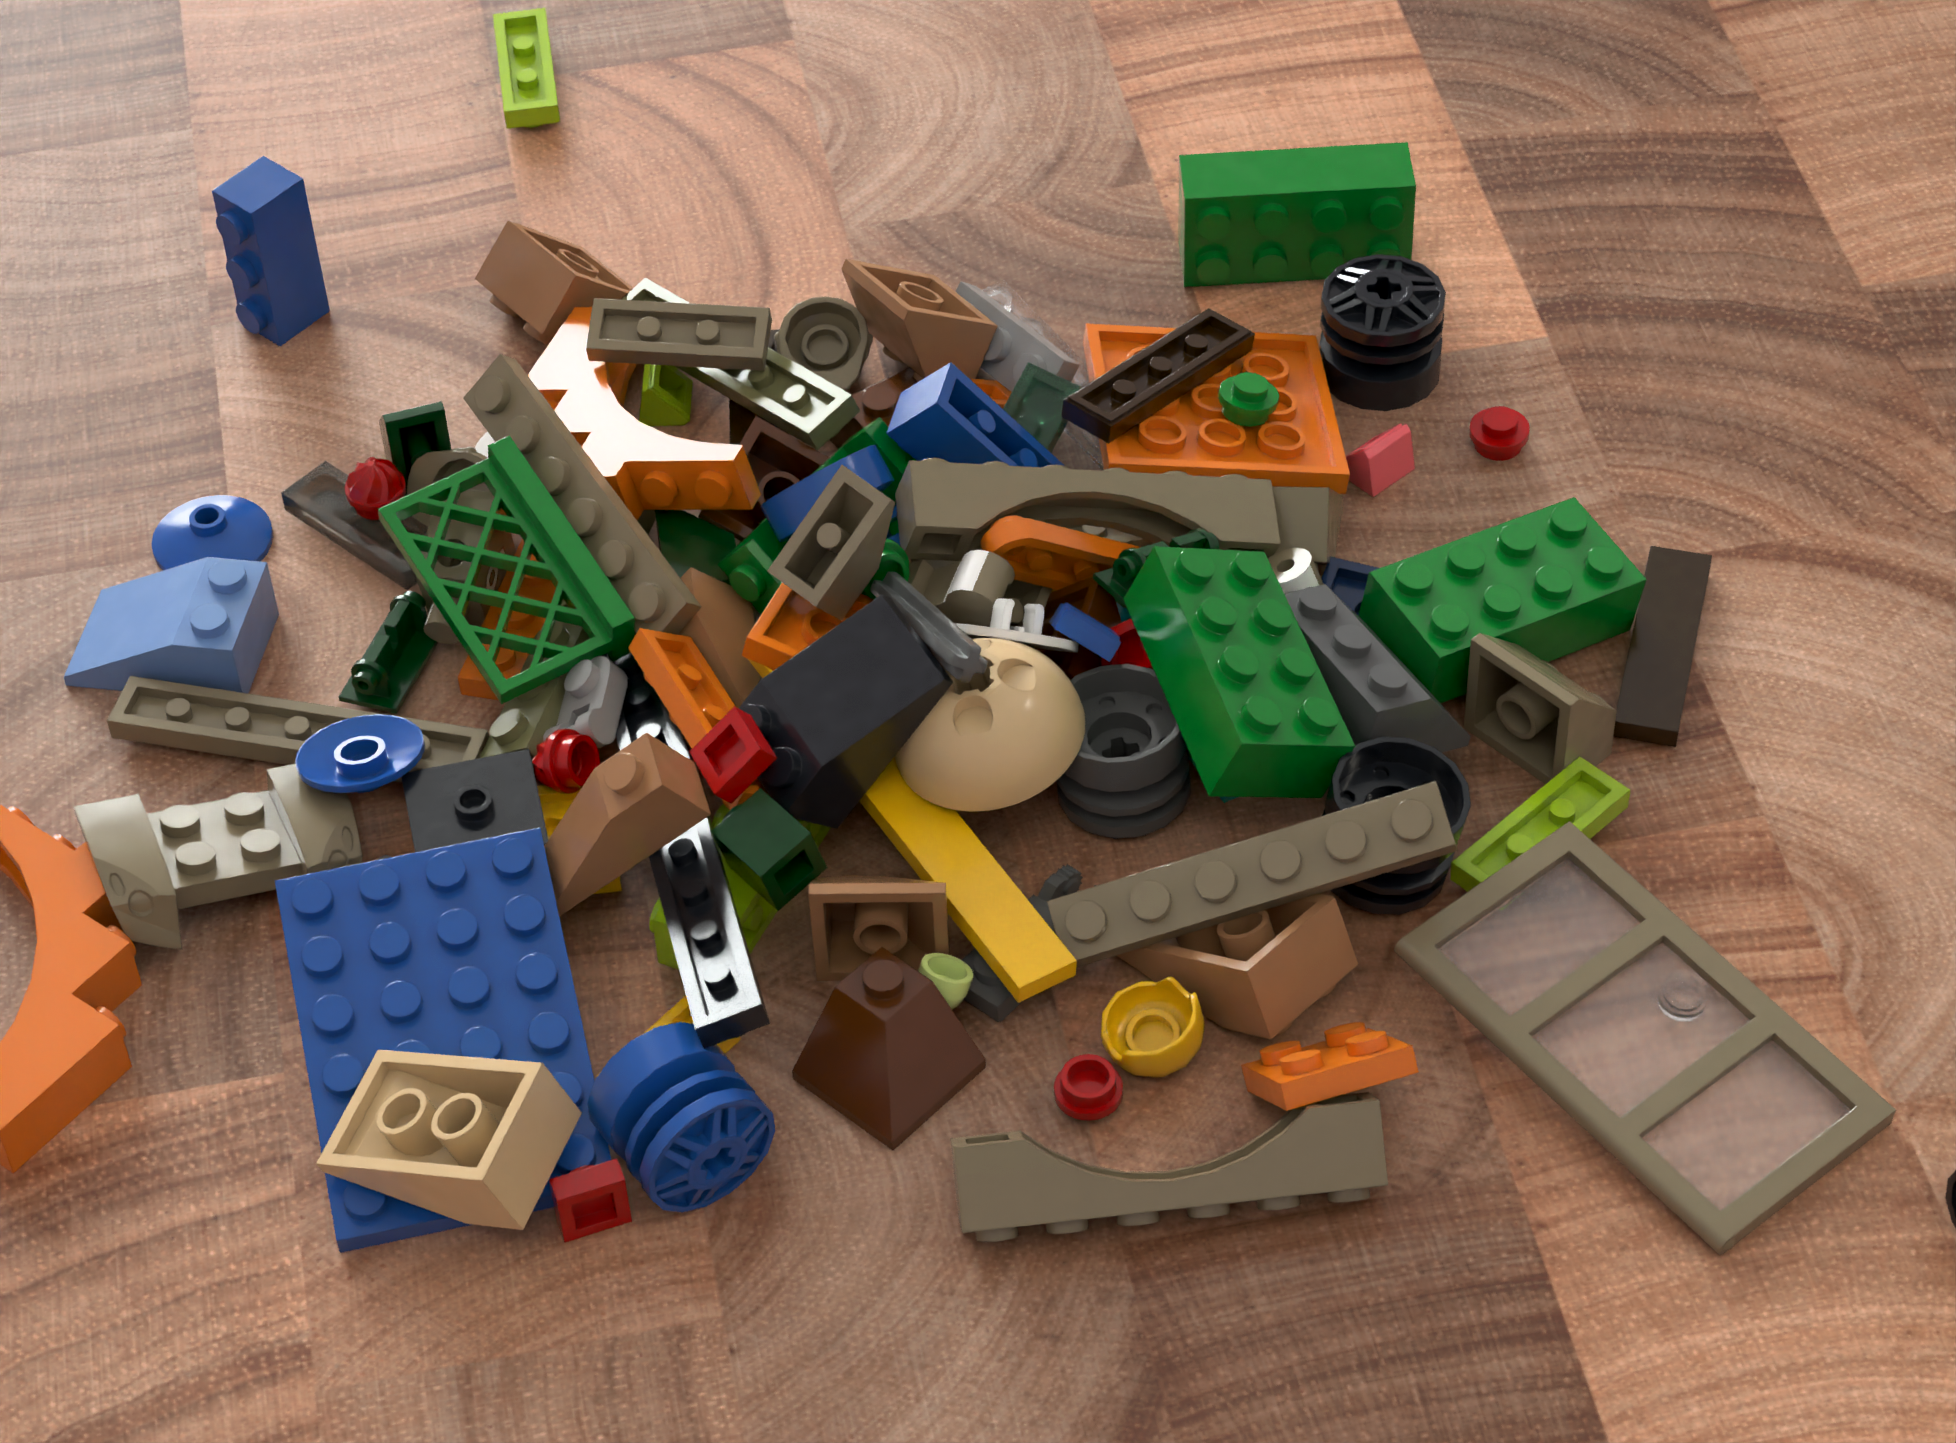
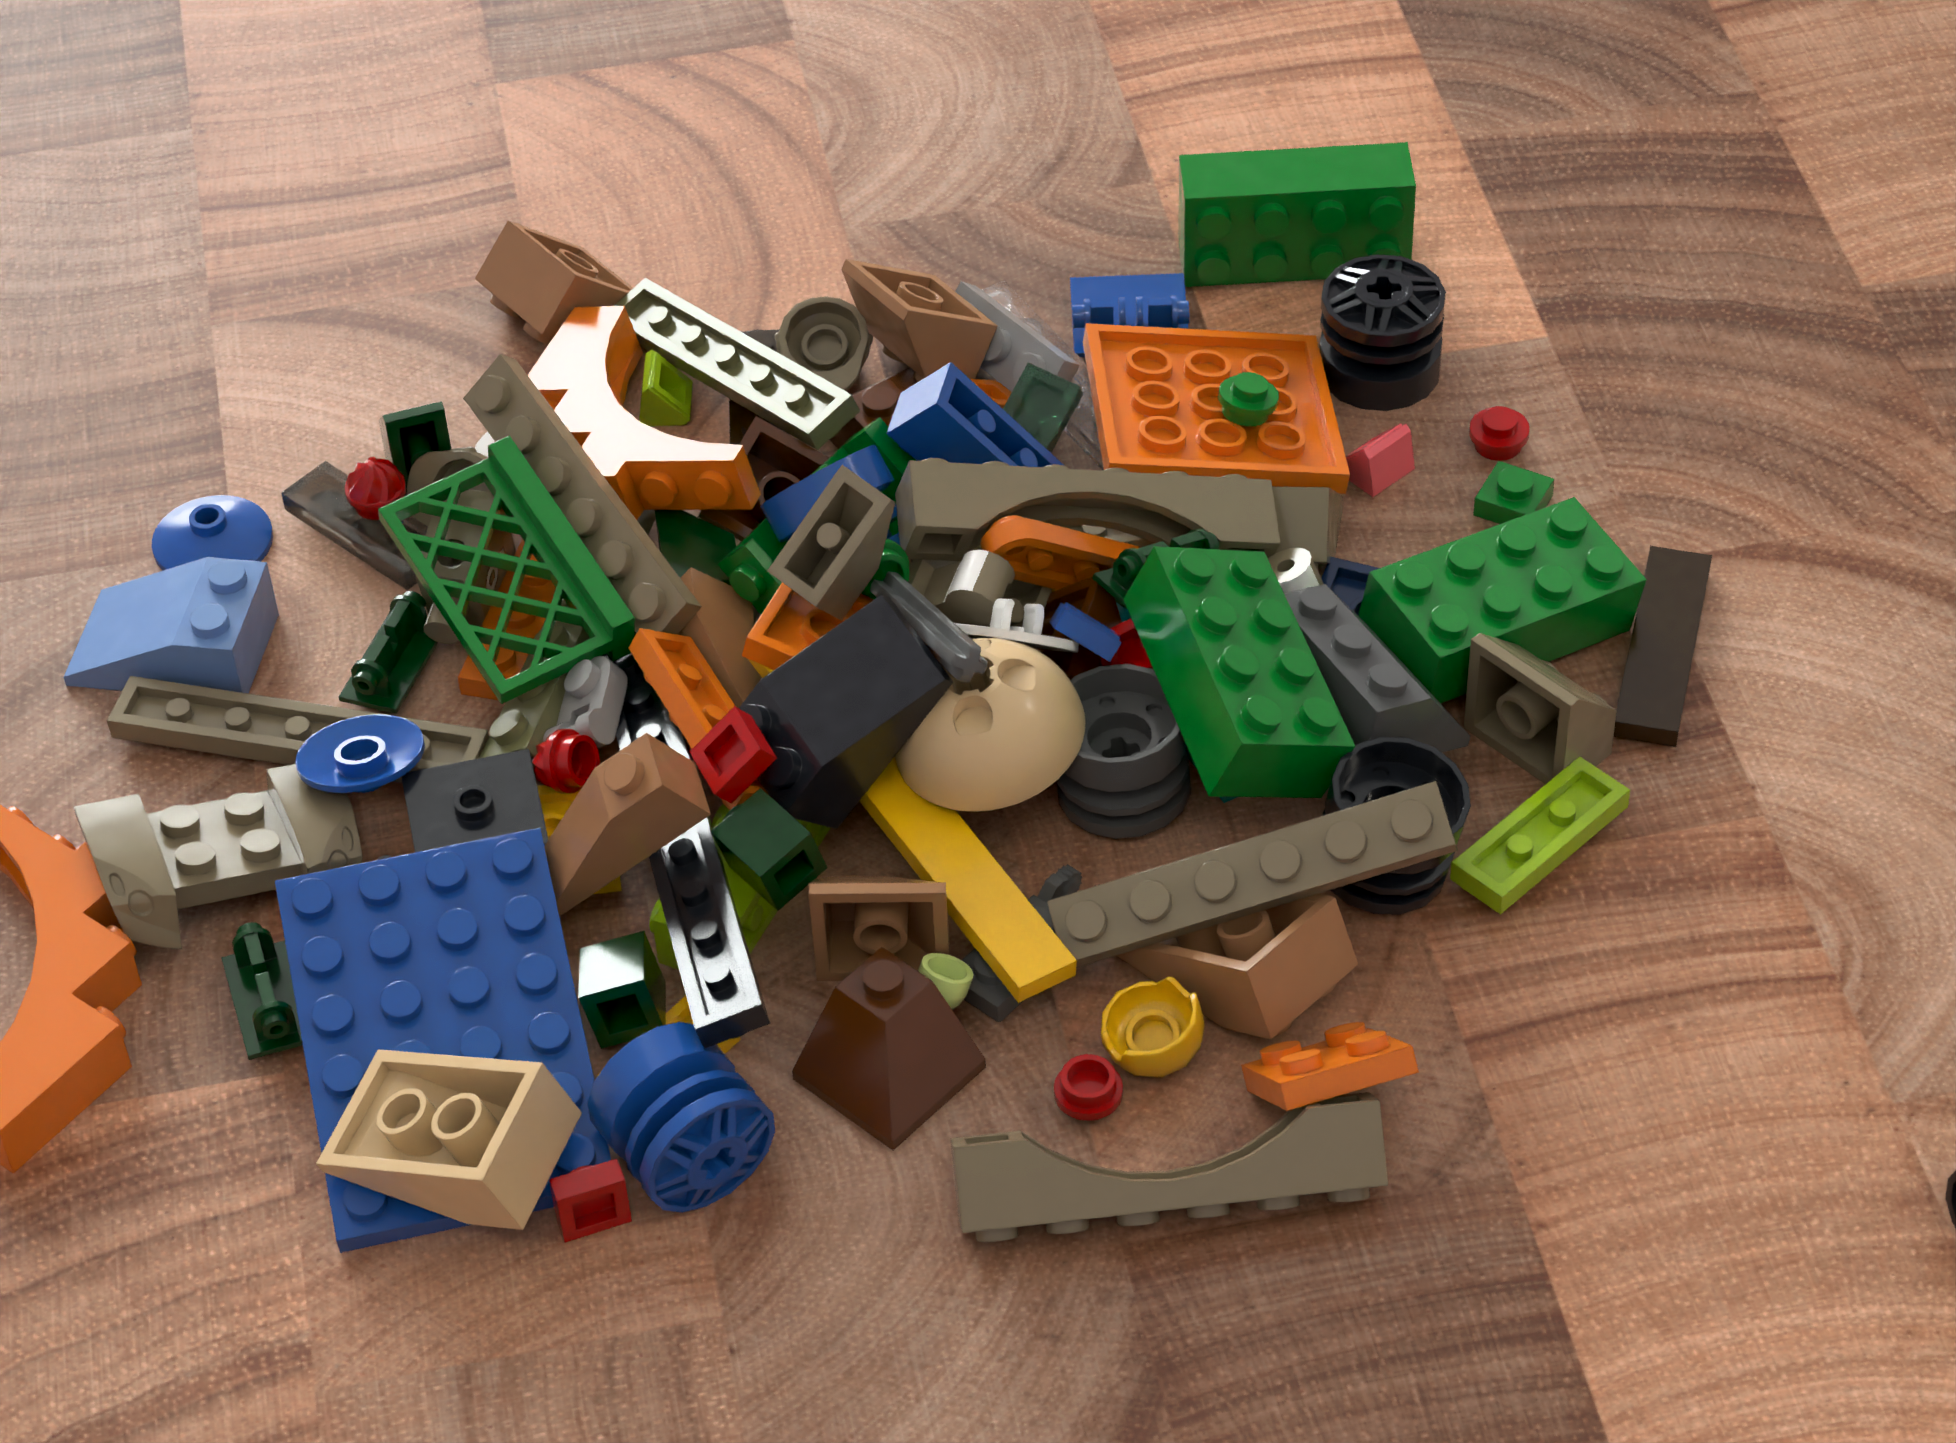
(262, 992): none -> dark green hinge
(271, 250): blue brick -> none
(526, 68): lime plate -> none
(621, 989): none -> dark green brick
(679, 334): dark tan plate -> none
(1127, 301): none -> blue hinge
(1157, 375): dark brown tile -> none
(1512, 493): none -> green plate
(1646, 1036): door -> none

